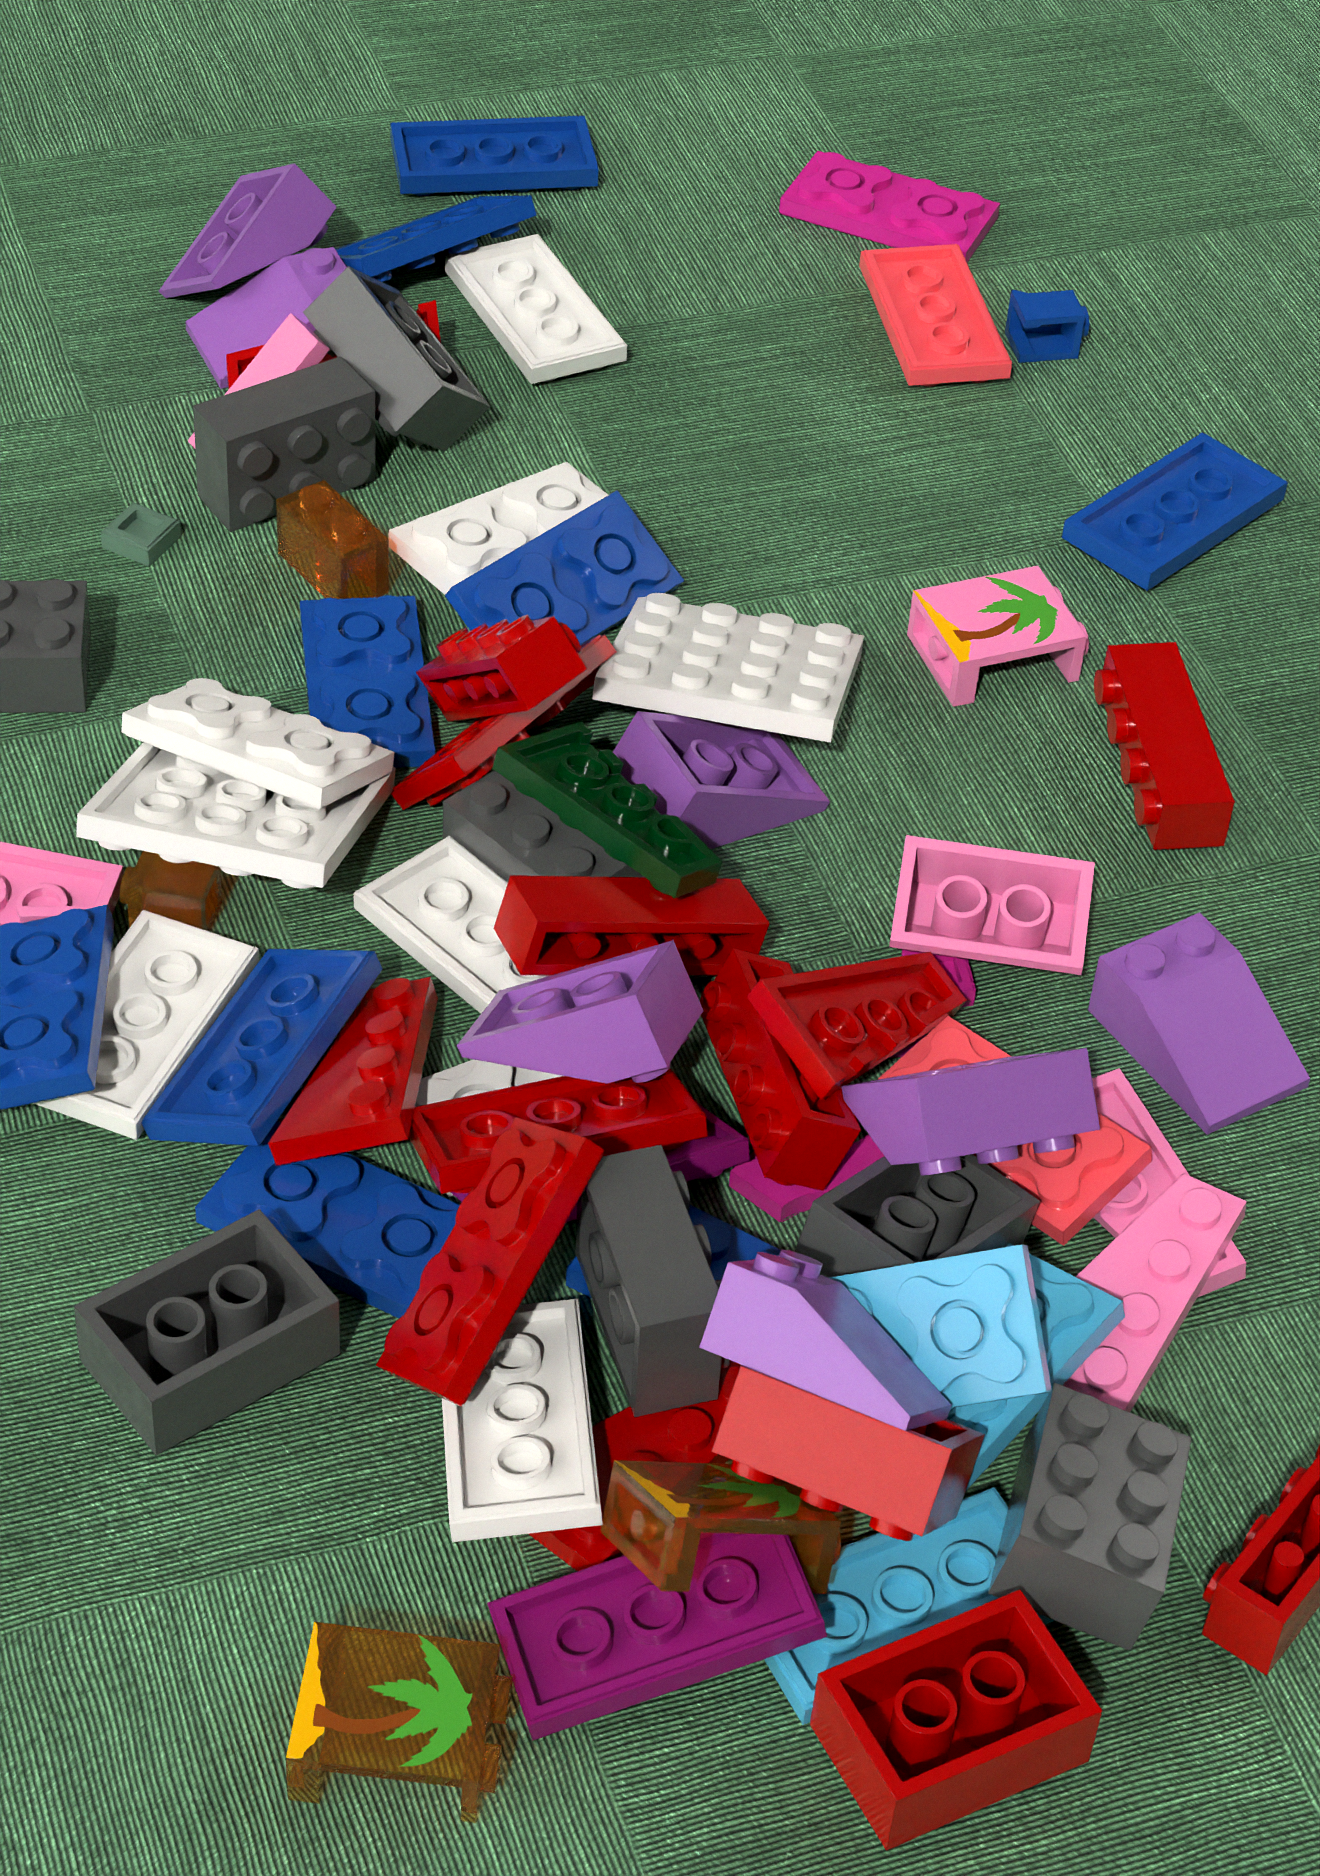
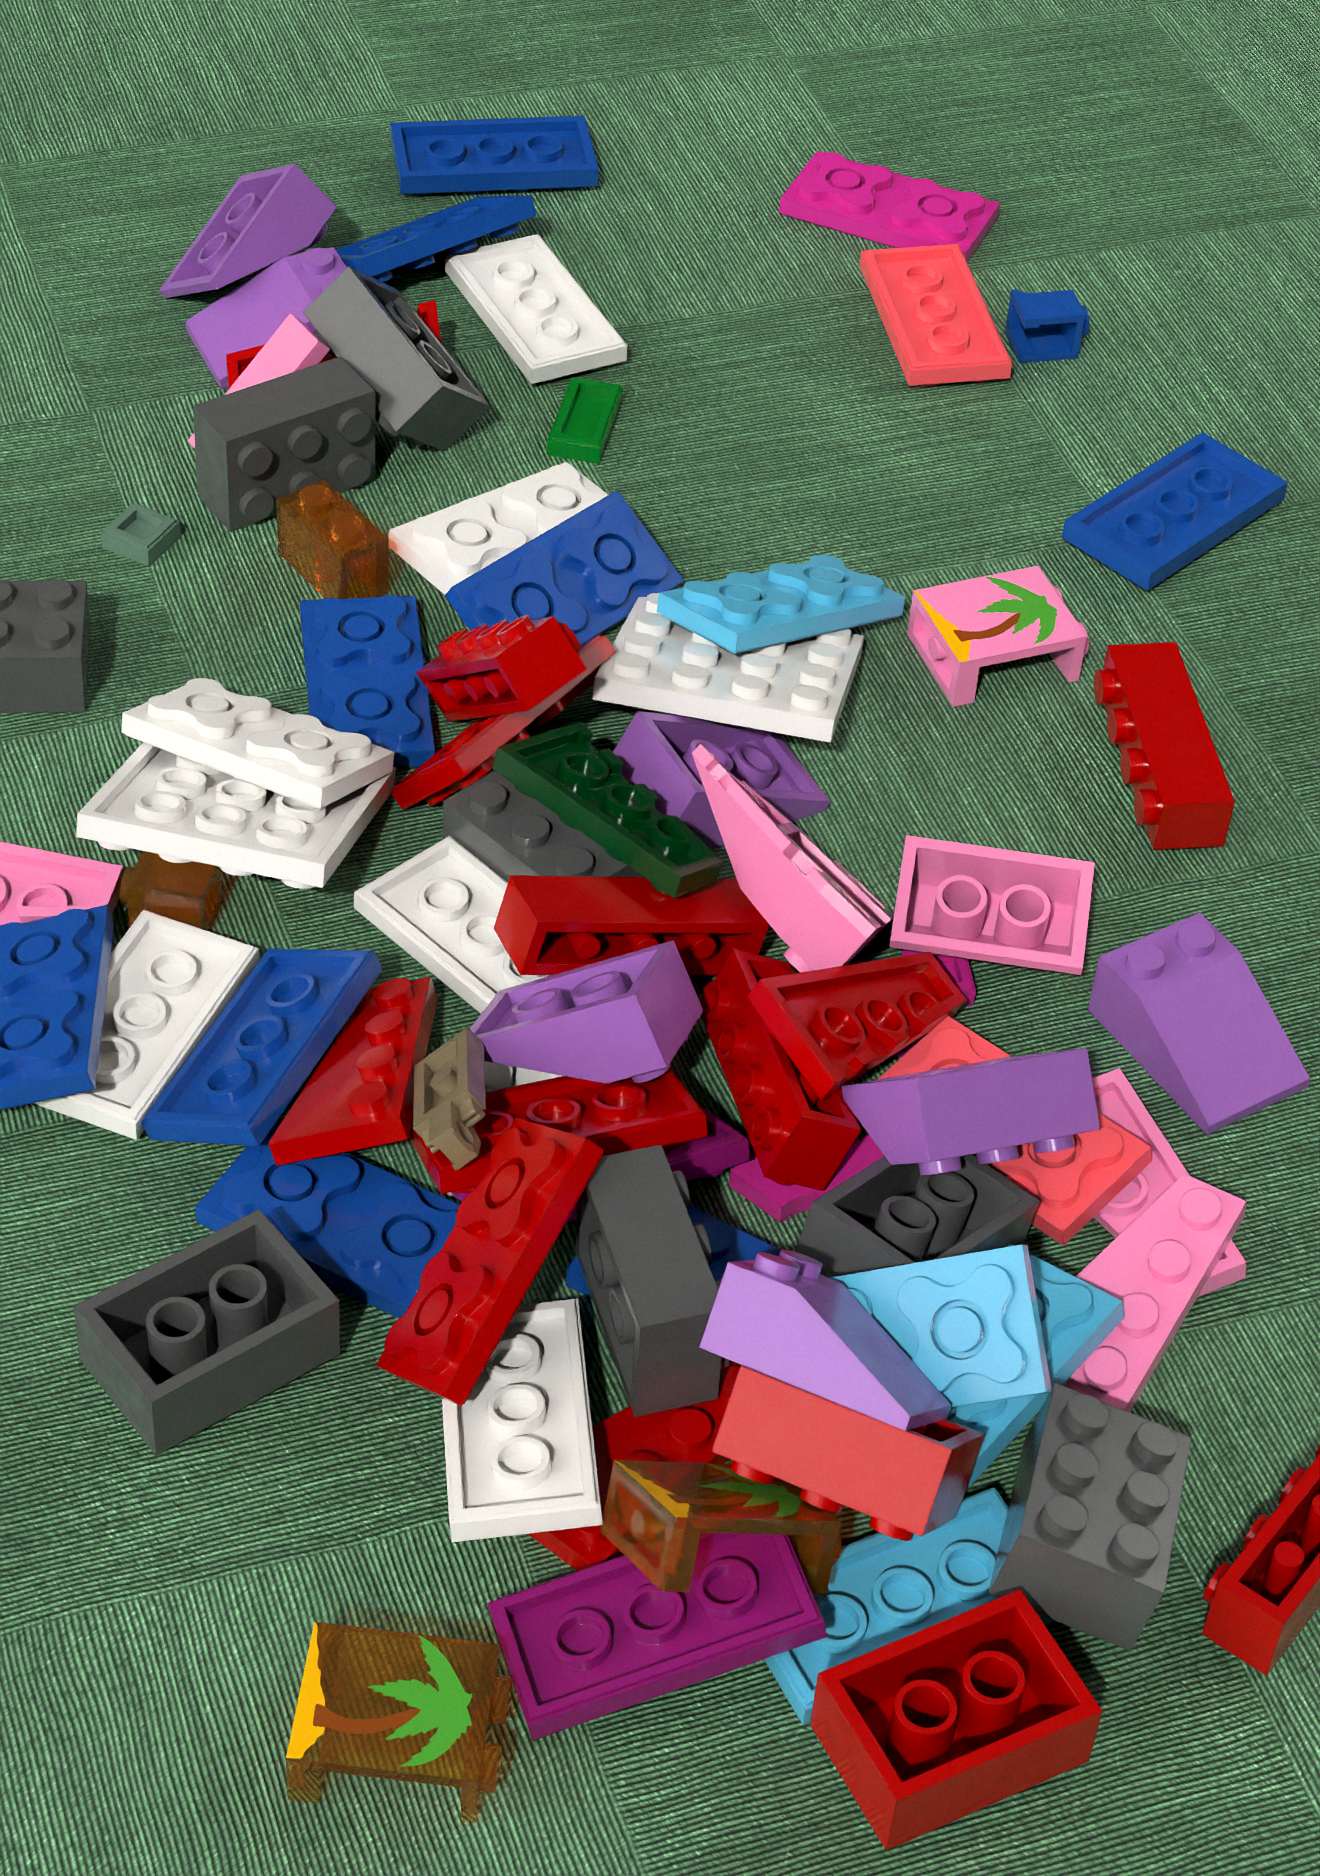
(451, 1098): none -> dark tan hinge
(585, 420): none -> green tile
(780, 604): none -> medium azure piece
(787, 878): none -> bright pink wedge

